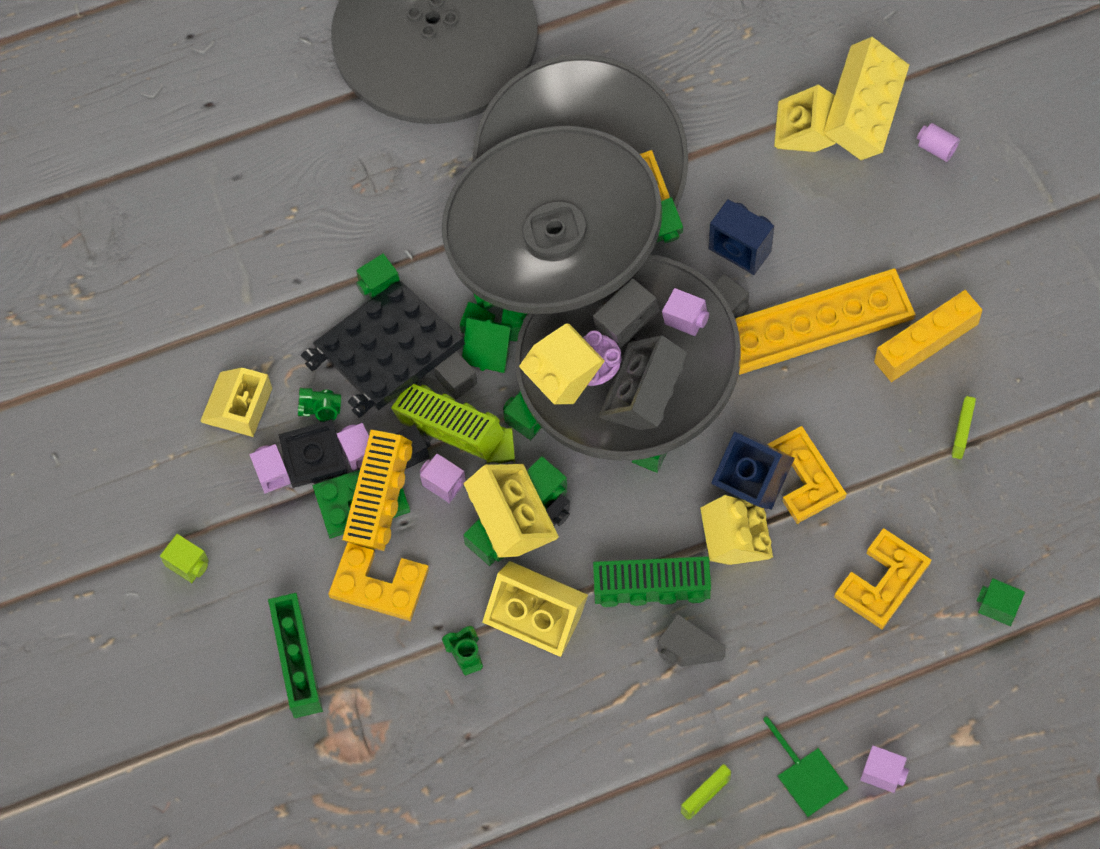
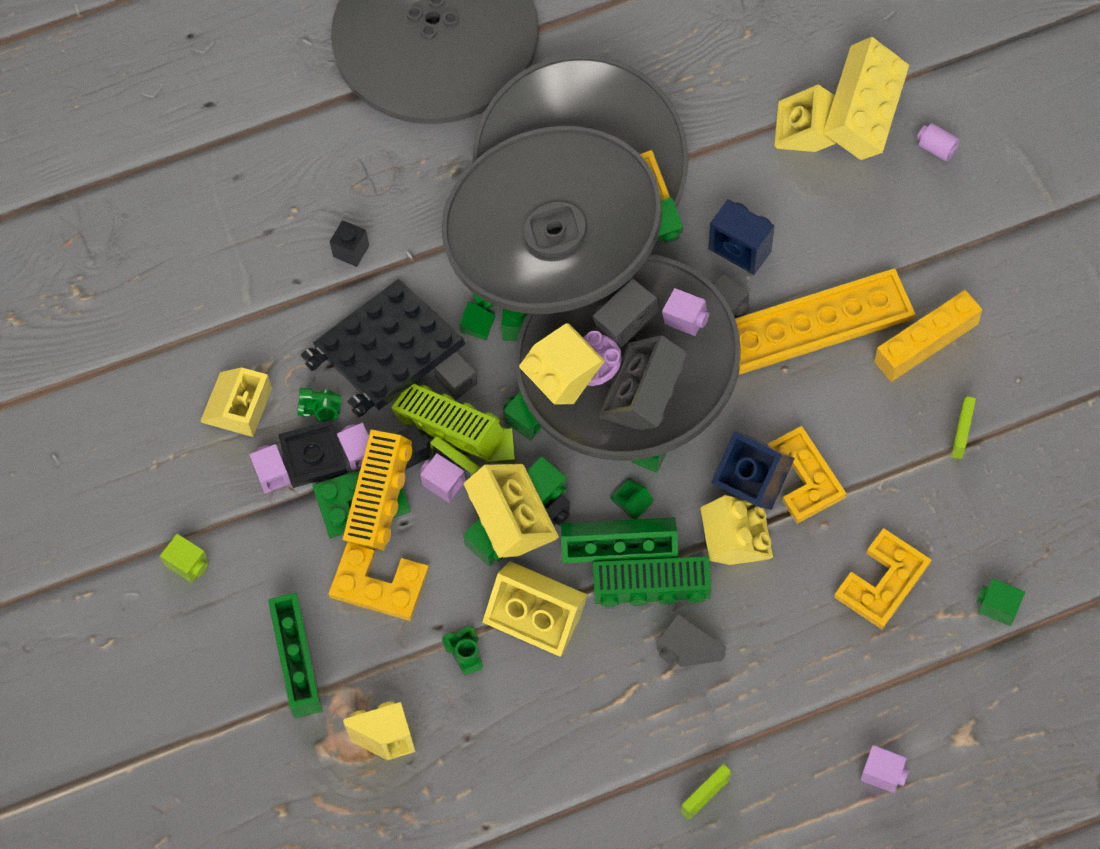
(349, 243): none -> black brick
(376, 276): green brick -> none
(381, 730): none -> light yellow slope
(448, 452): none -> lime tile
(486, 344): green piece -> none
(619, 540): none -> green brick
(632, 498): none -> green slope
(811, 779): green piece -> none

